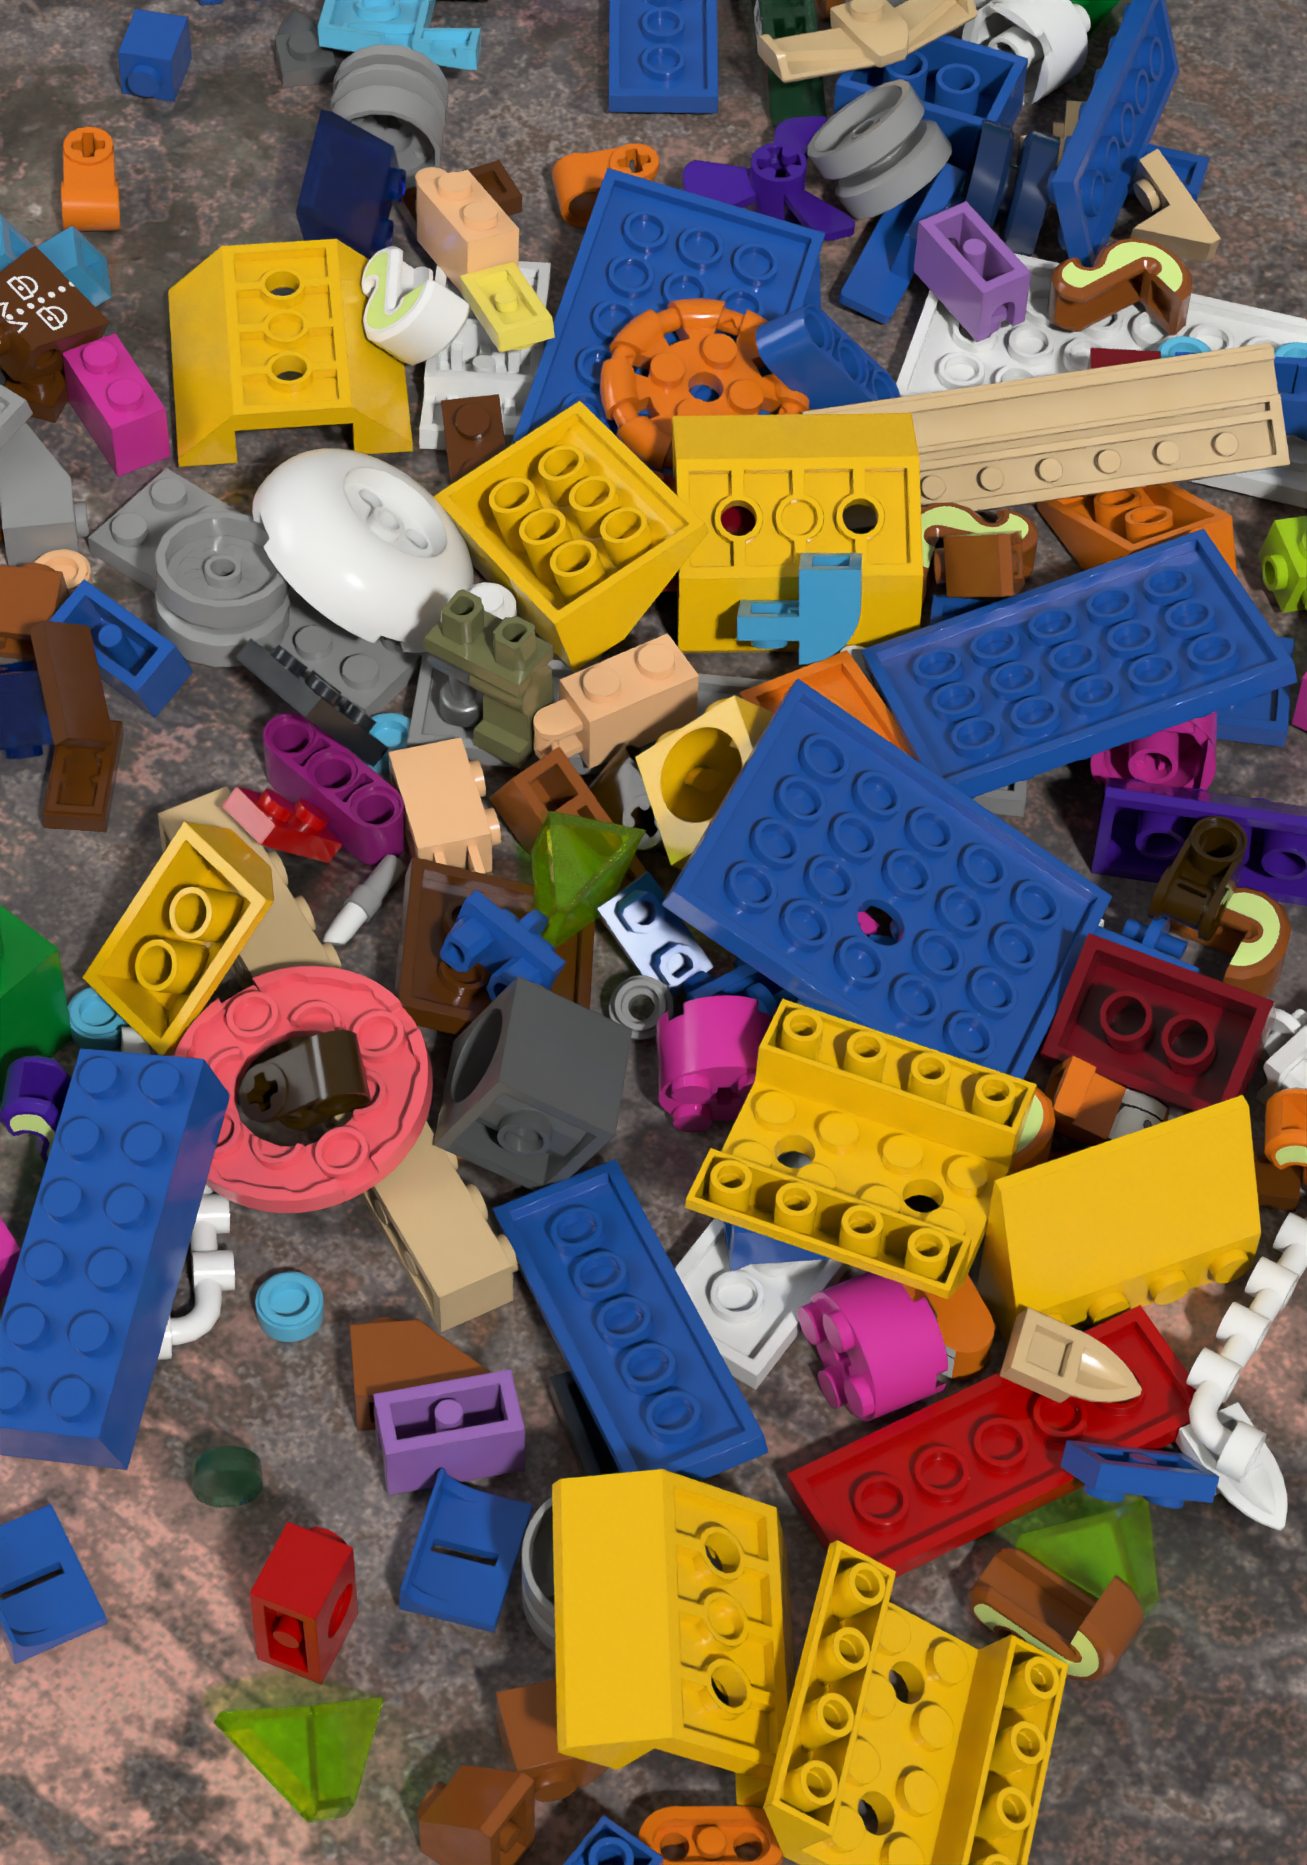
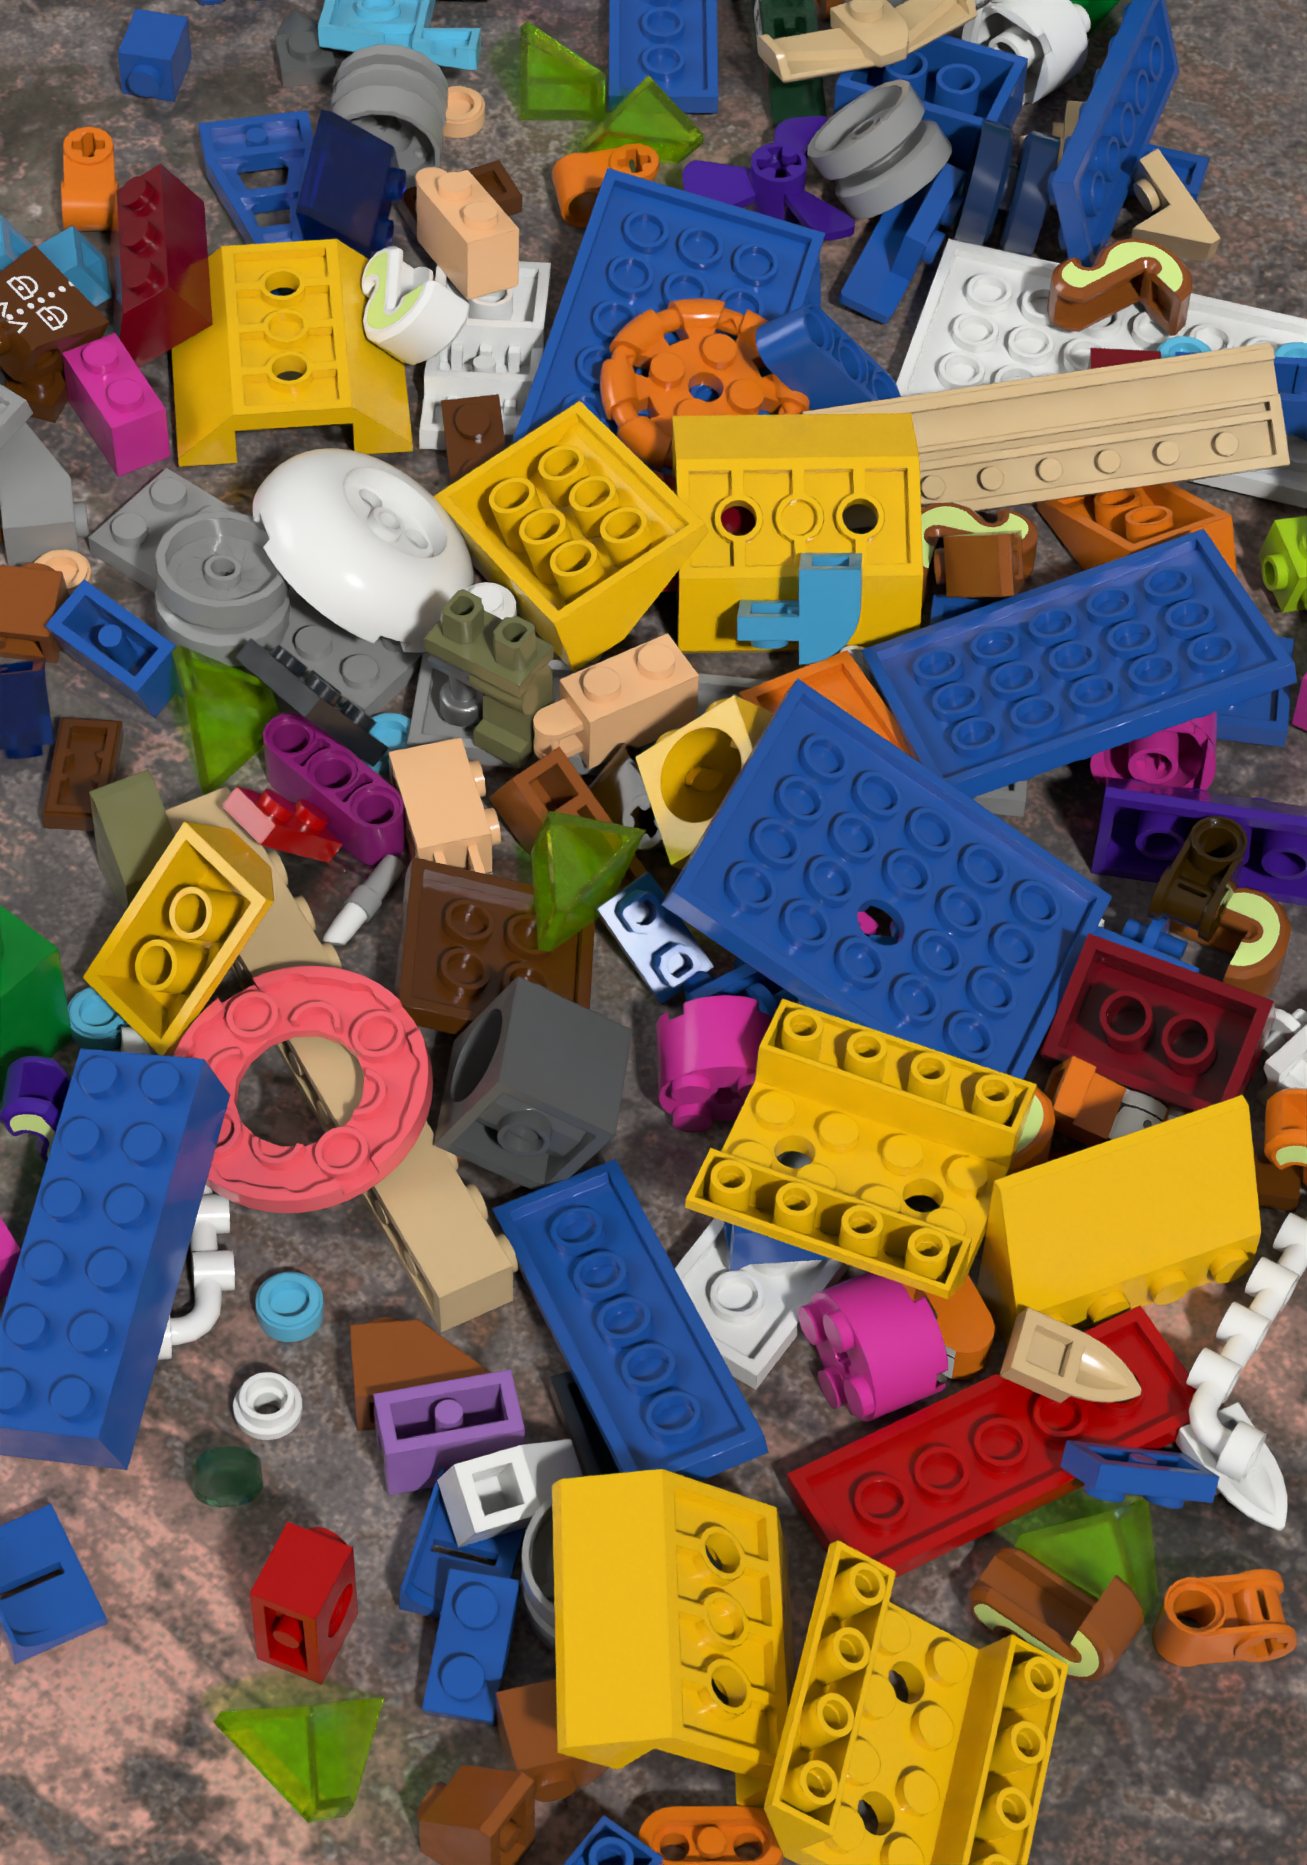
(71, 685): reddish brown tile -> none
(129, 832): none -> olive slope
(158, 265): none -> dark red slope
(220, 714): none -> clear neon green slope
(258, 145): none -> blue plate
(262, 1390): none -> white plate
(307, 1082): dark brown piece -> none
(464, 112): none -> light nougat tile
(471, 1647): none -> blue plate
(501, 945): blue hips -> none
(504, 1488): none -> white slope
(507, 307): light yellow plate -> none
(557, 81): none -> clear neon green slope
(633, 989): light grey plate -> none
(649, 119): none -> clear neon green slope
(973, 273): medium lavender brick -> none
(1237, 1616): none -> orange piece

